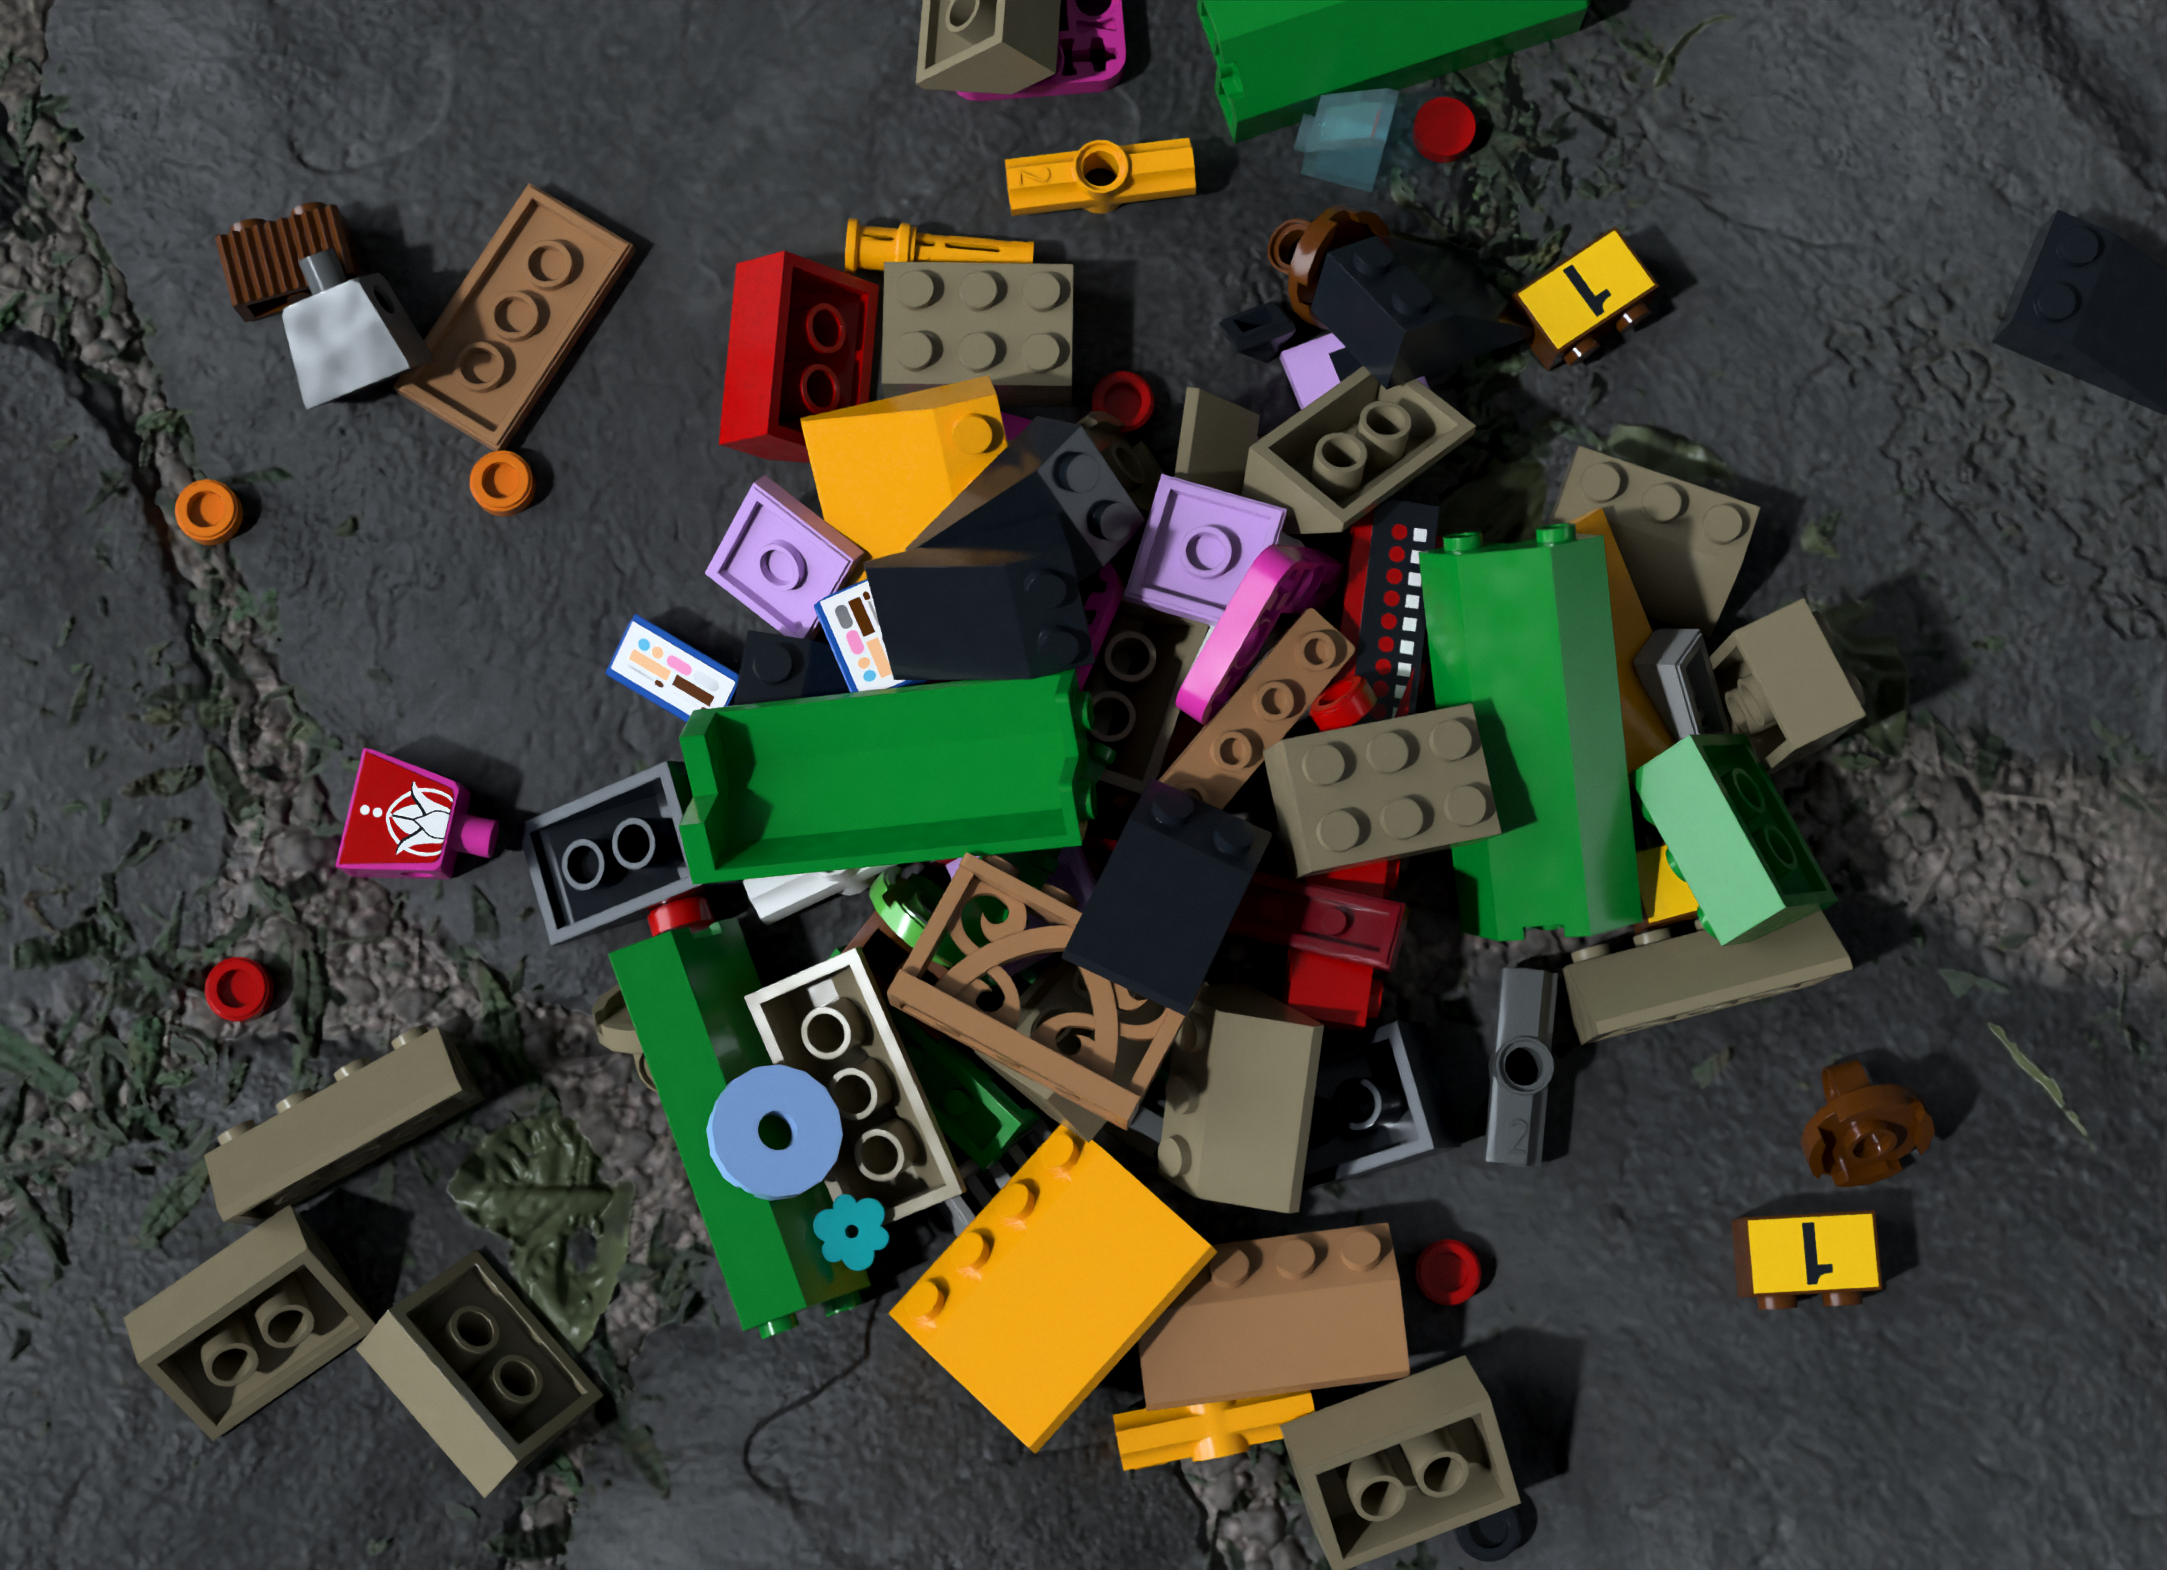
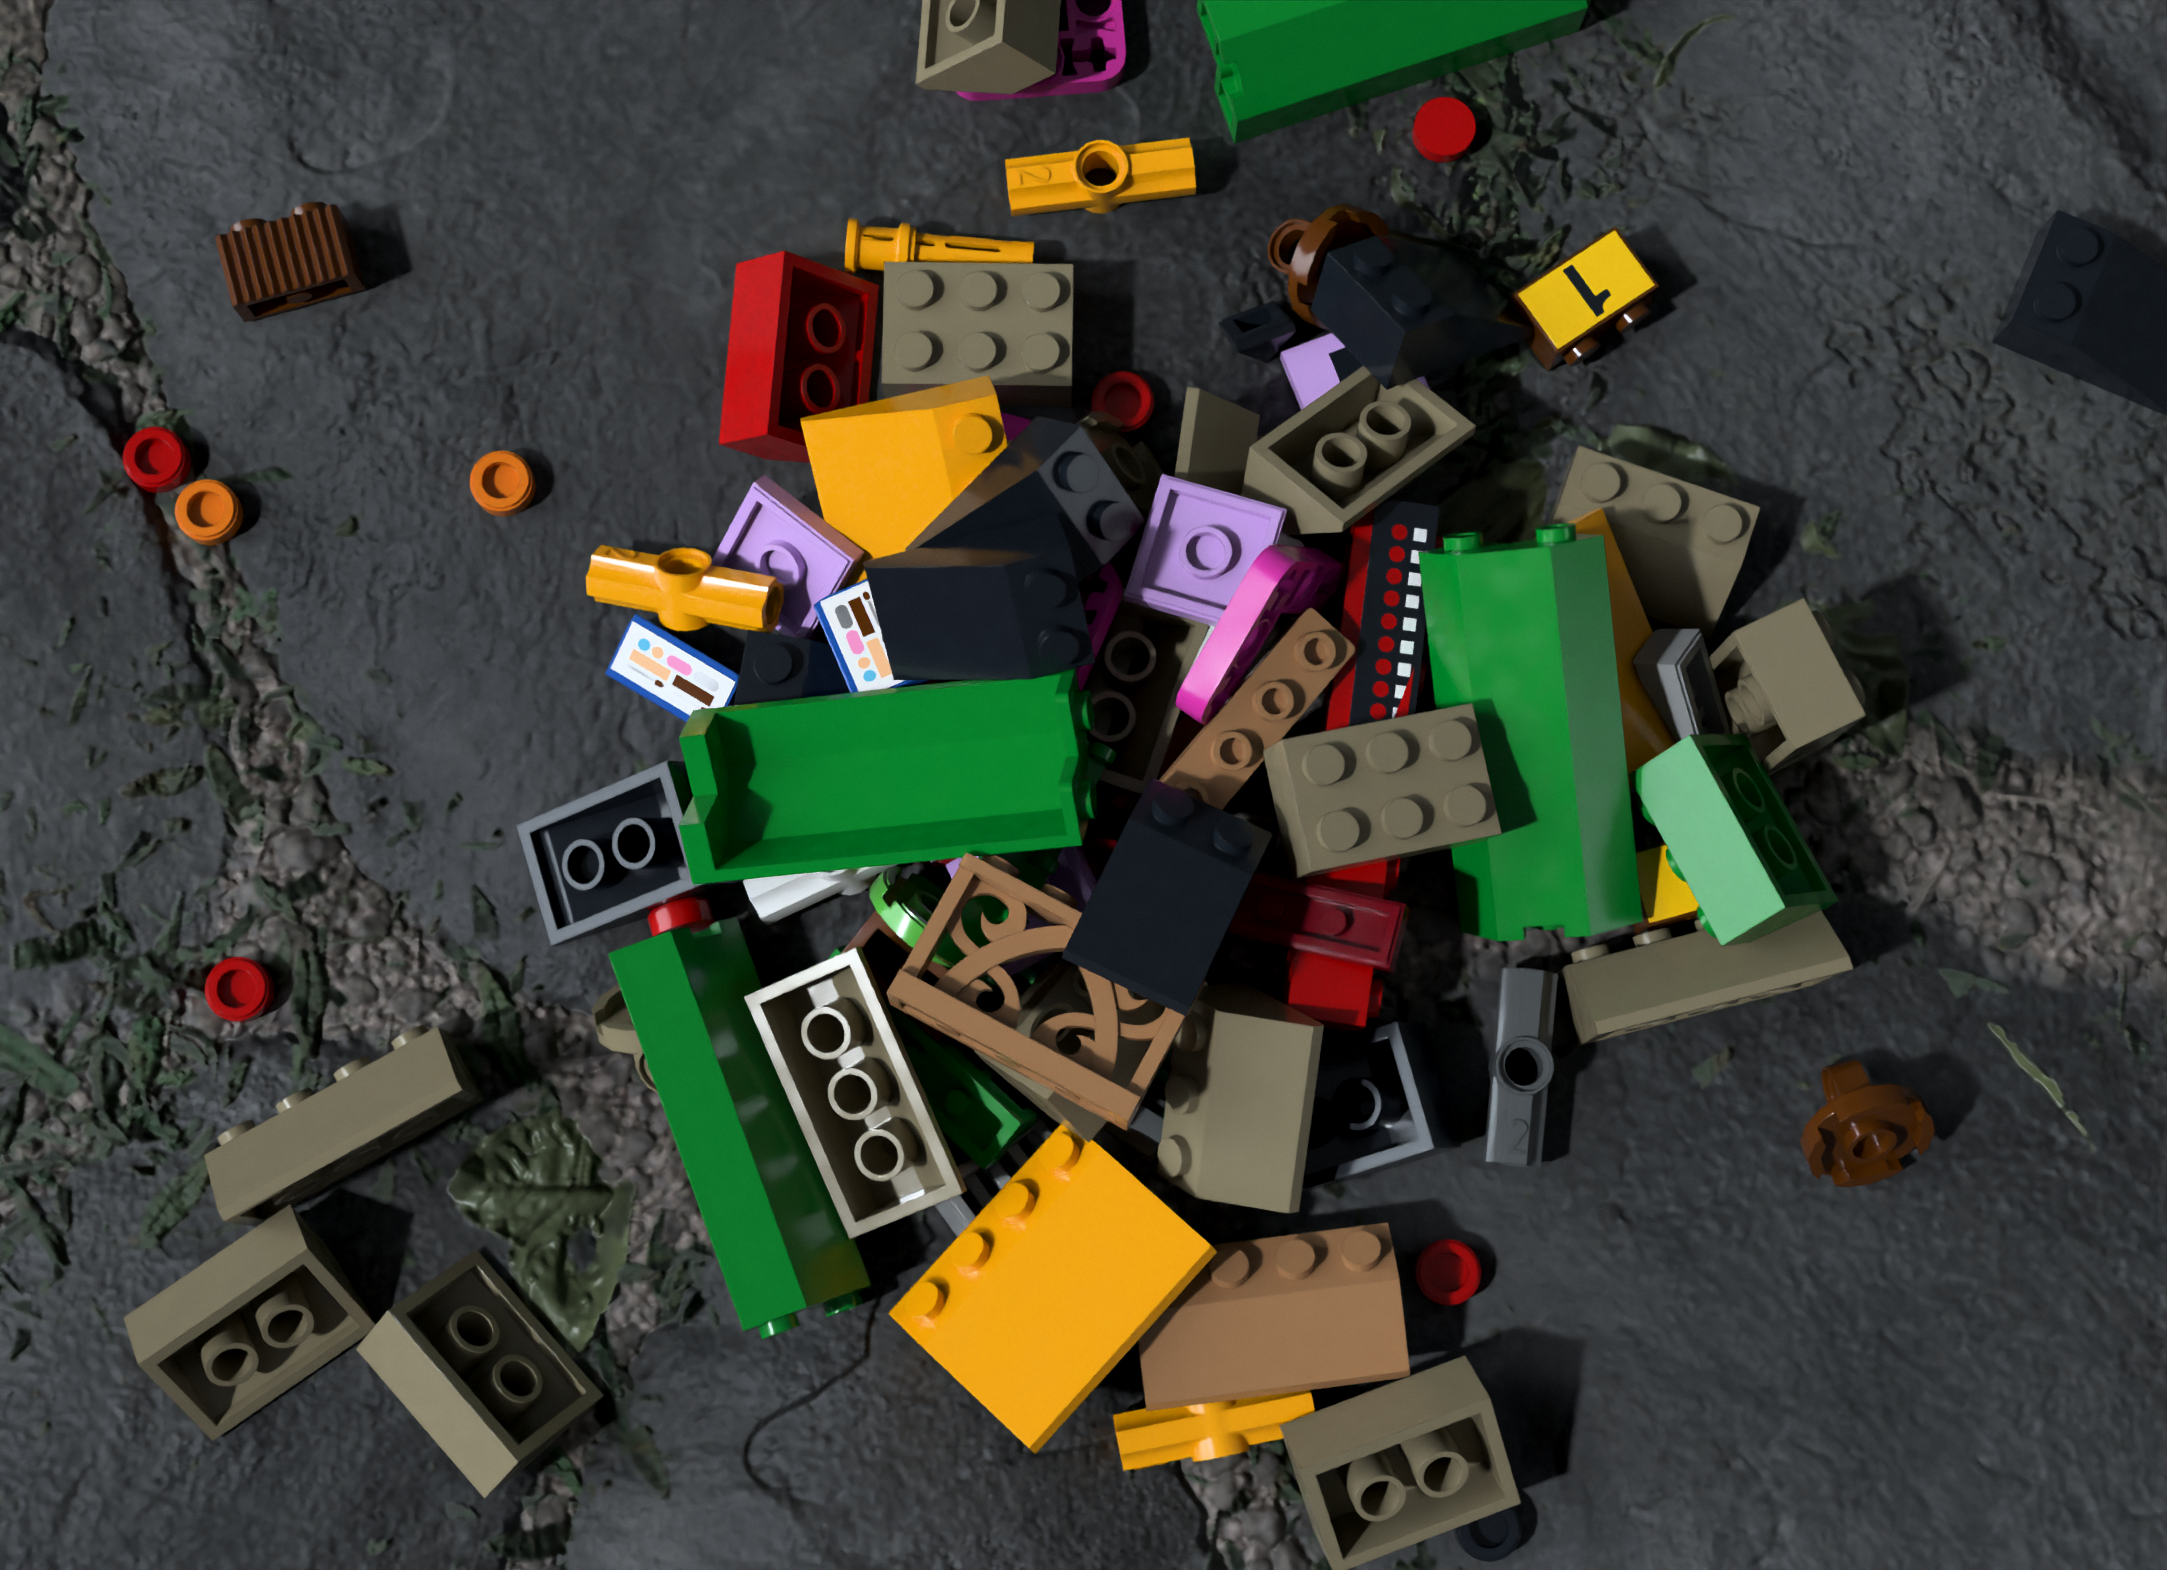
(156, 459): none -> red tile
(348, 333): torso -> none
(409, 823): torso -> none
(516, 318): medium nougat tile -> none
(685, 589): none -> light orange piece
(805, 1109): light blue tile -> none
(833, 1226): teal plant -> none
(1343, 703): red tile -> none
(1347, 137): clear light blue slope -> none
(1806, 1256): yellow brick -> none

